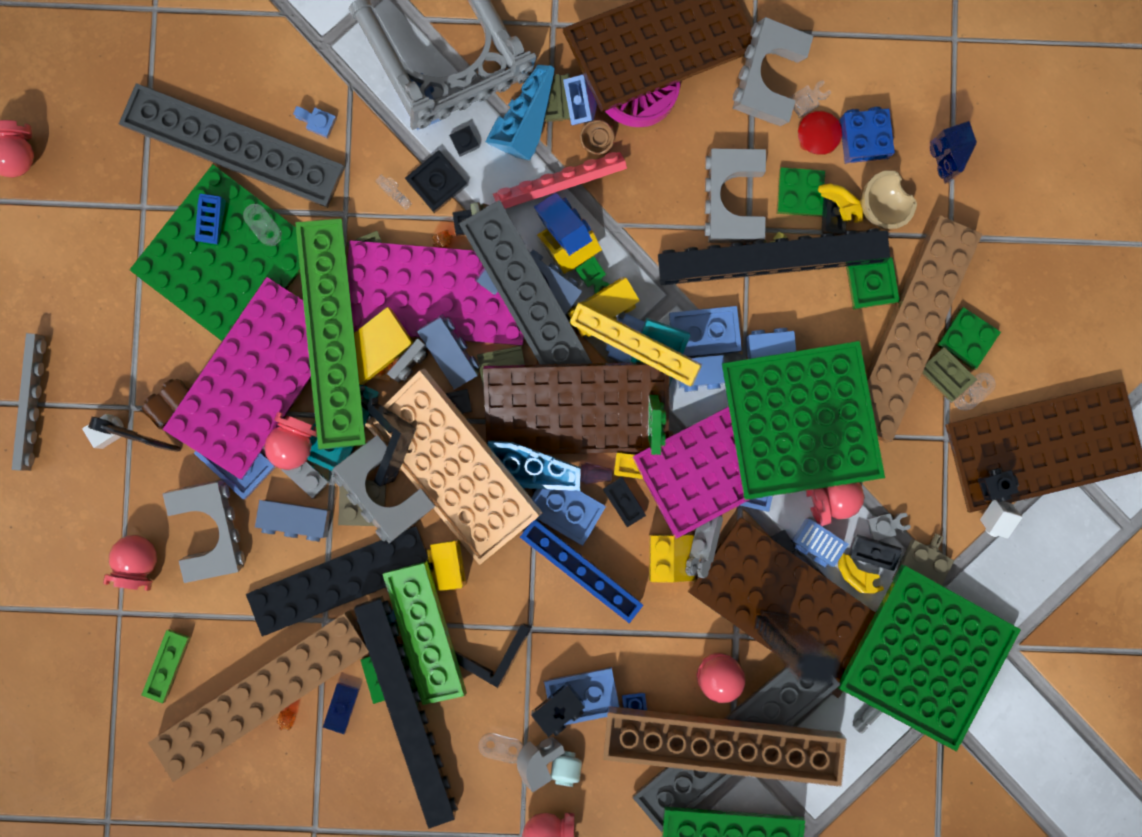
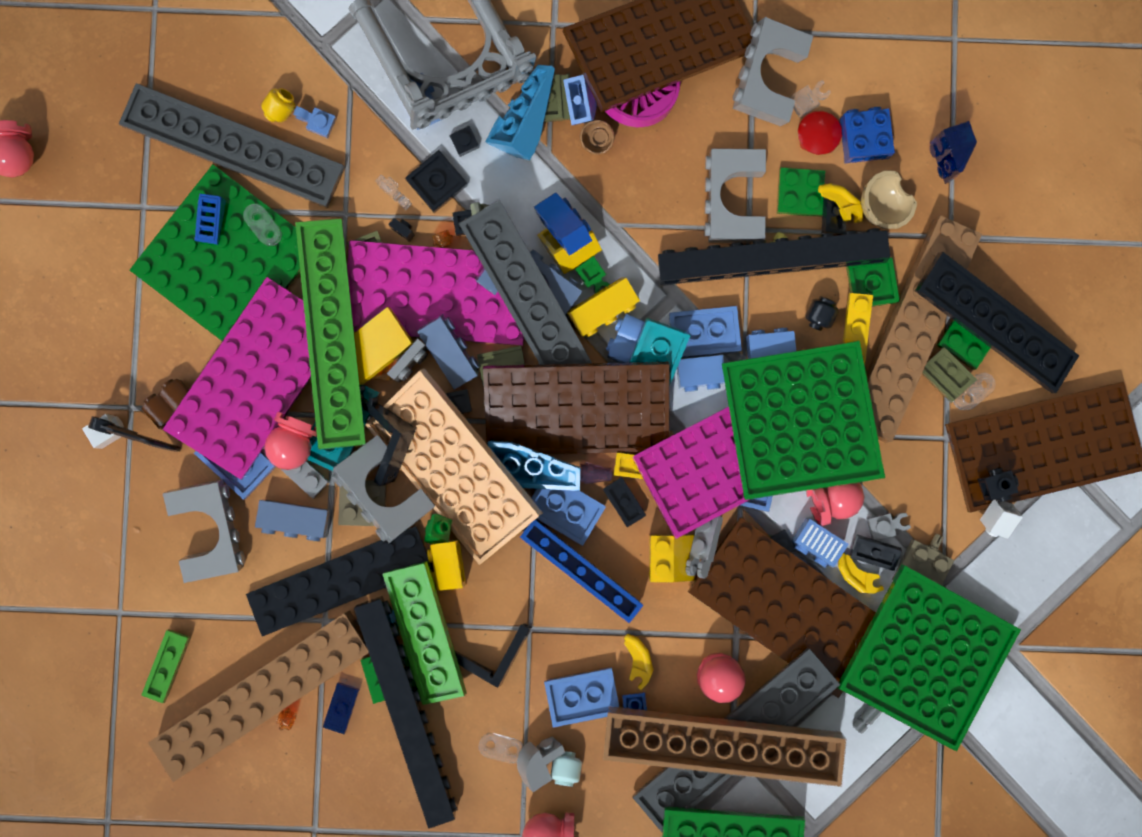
(28, 402): light grey plate -> none
(131, 562): coral tile -> none
(278, 105): none -> yellow head
(402, 228): none -> black plate
(438, 529): none -> green bracket
(561, 180): coral plate -> none
(564, 698): black brick -> none
(636, 344): yellow plate -> none
(642, 662): none -> yellow piece
(656, 419): green plate -> none
(797, 647): black brick -> none
(821, 313): none -> black head
(858, 320): none -> yellow plate
(996, 322): none -> black plate

